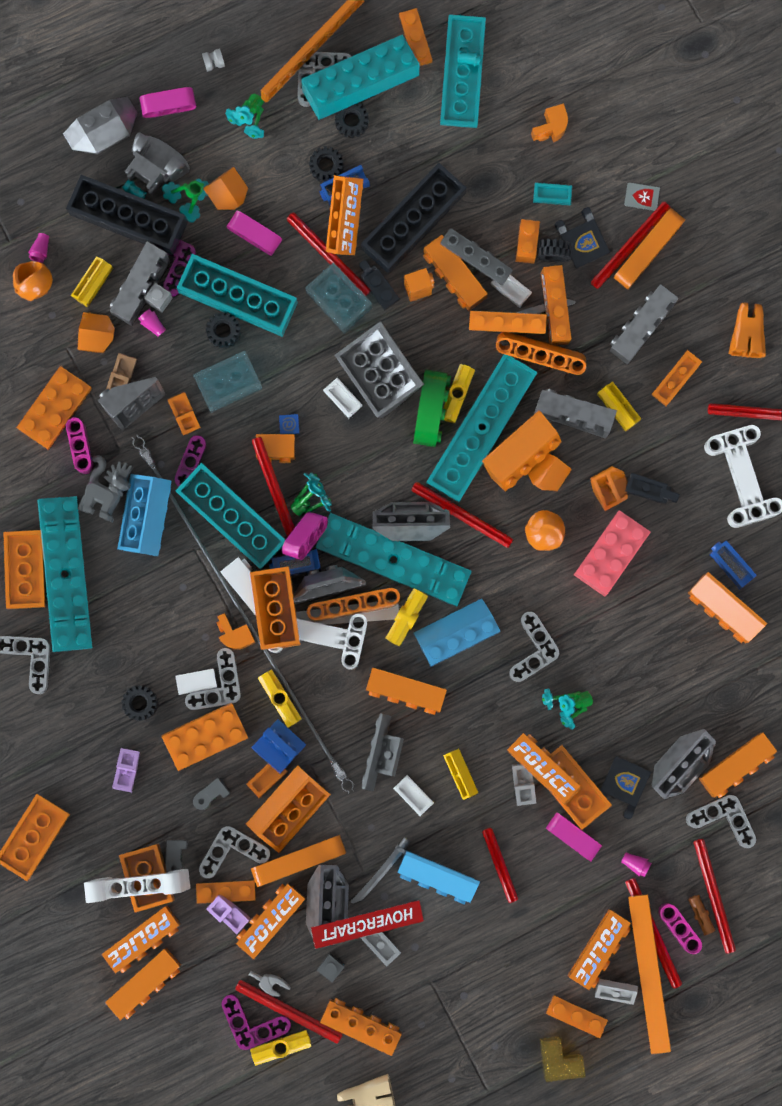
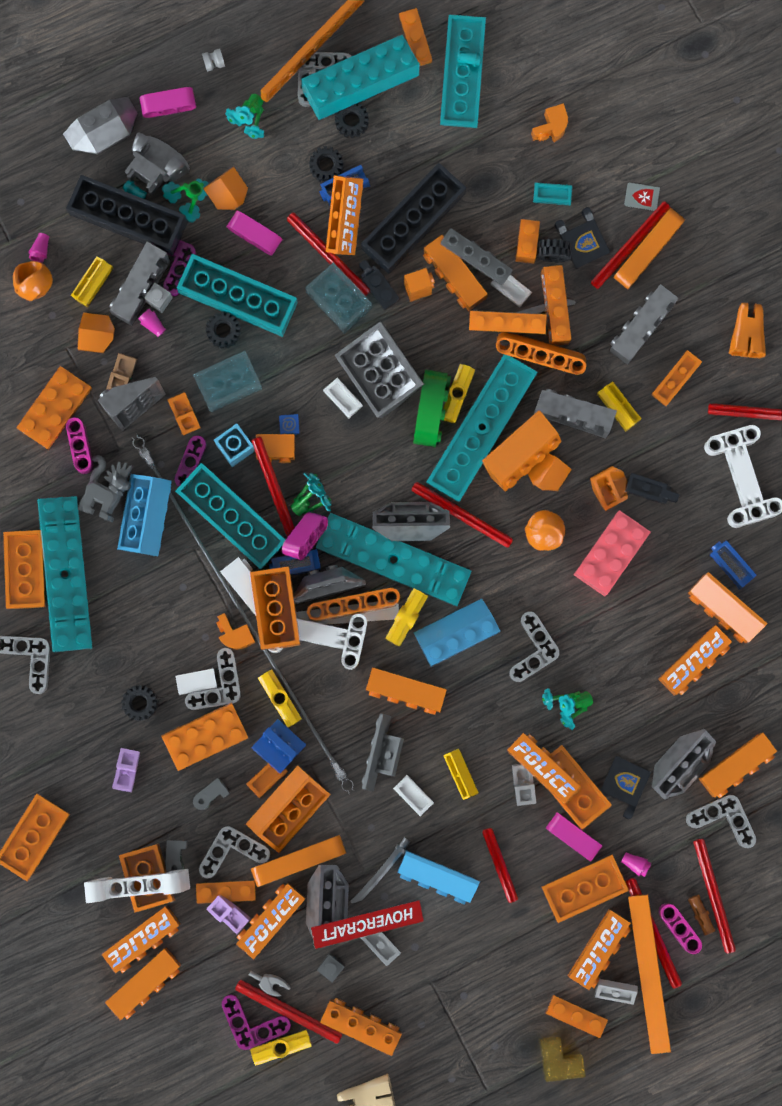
(234, 445): none -> medium azure head
(584, 888): none -> orange plate
(698, 657): none -> orange brick

